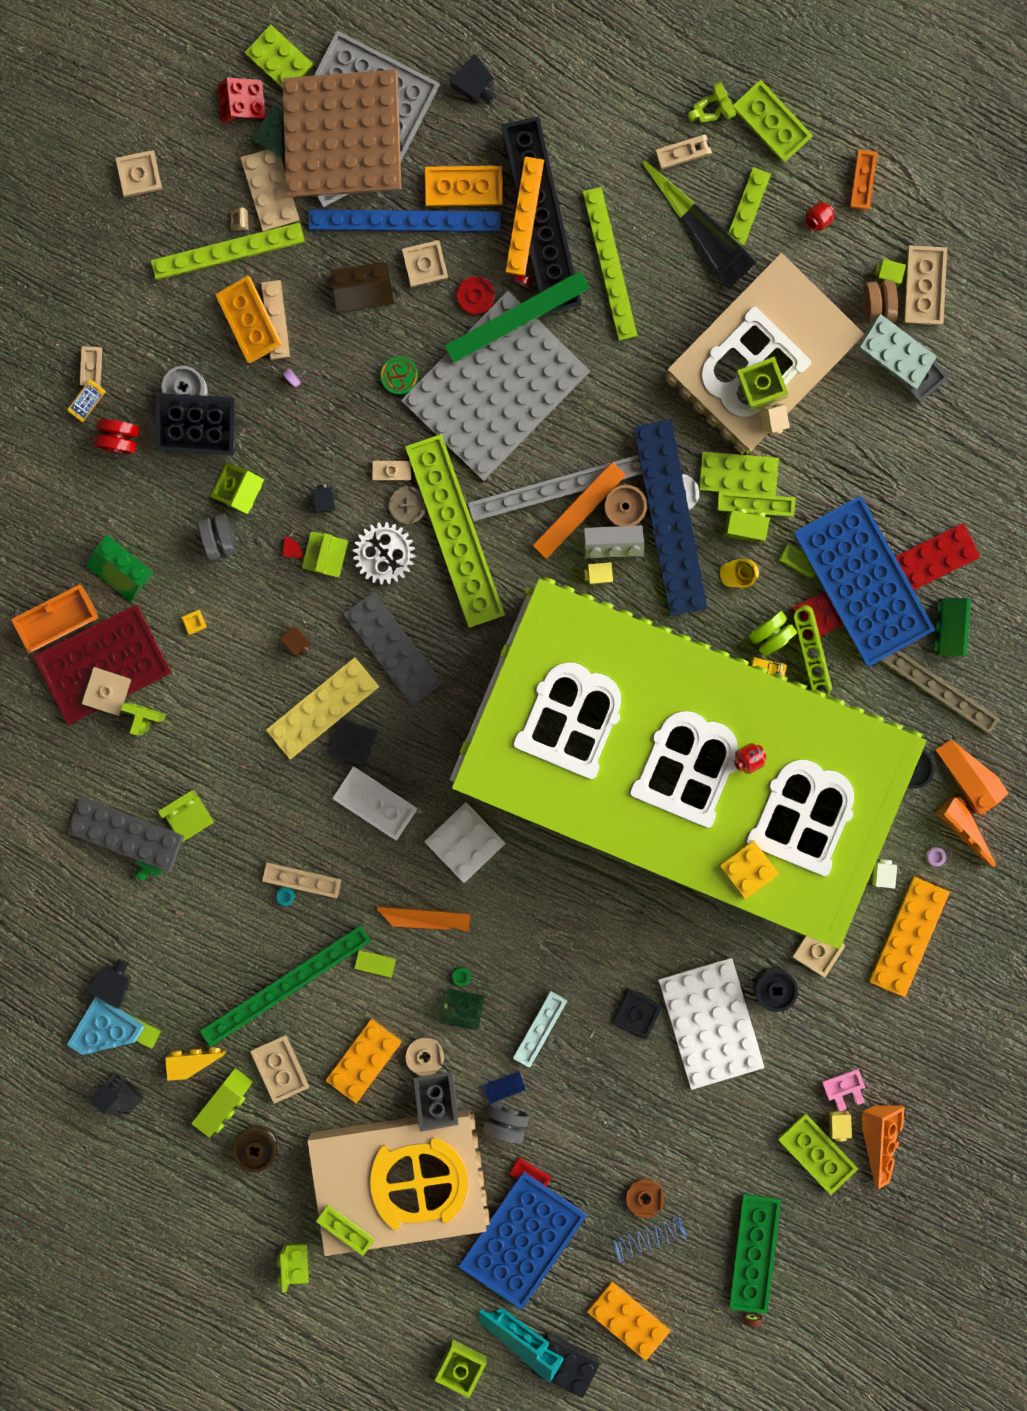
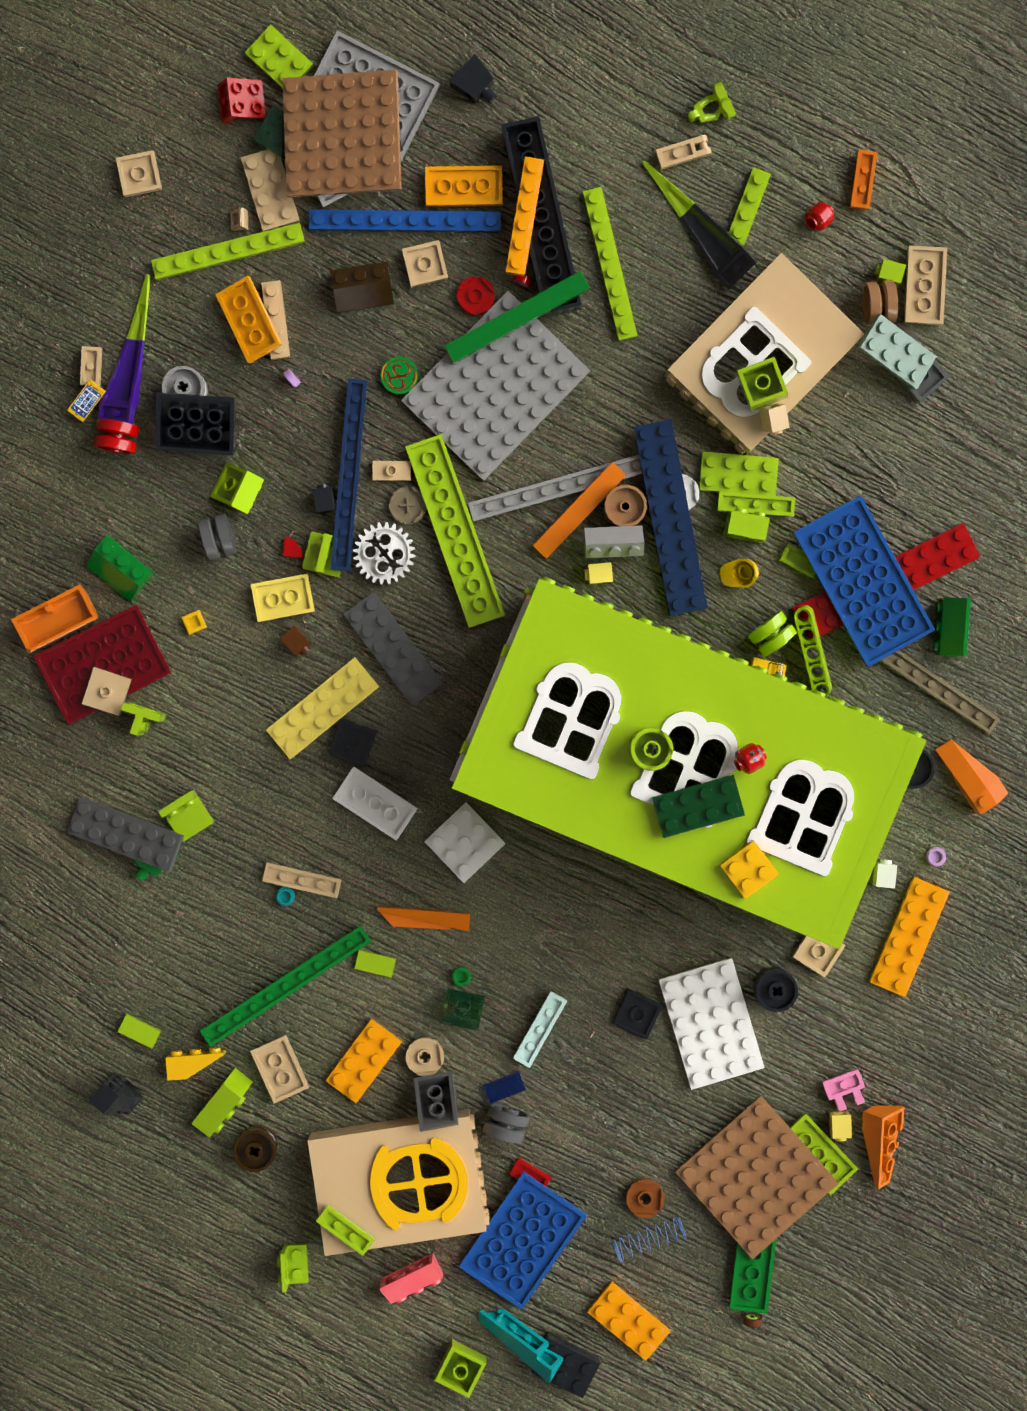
(104, 1029): medium azure plate -> none
(111, 983): black torso -> none
(124, 386): none -> dark purple plate
(282, 597): none -> light yellow plate
(349, 475): none -> dark blue plate
(411, 1279): none -> coral slope
(661, 755): none -> lime brick
(698, 806): none -> dark green plate
(756, 1177): none -> medium nougat plate
(772, 121): lime plate -> none
(962, 823): orange wedge -> none

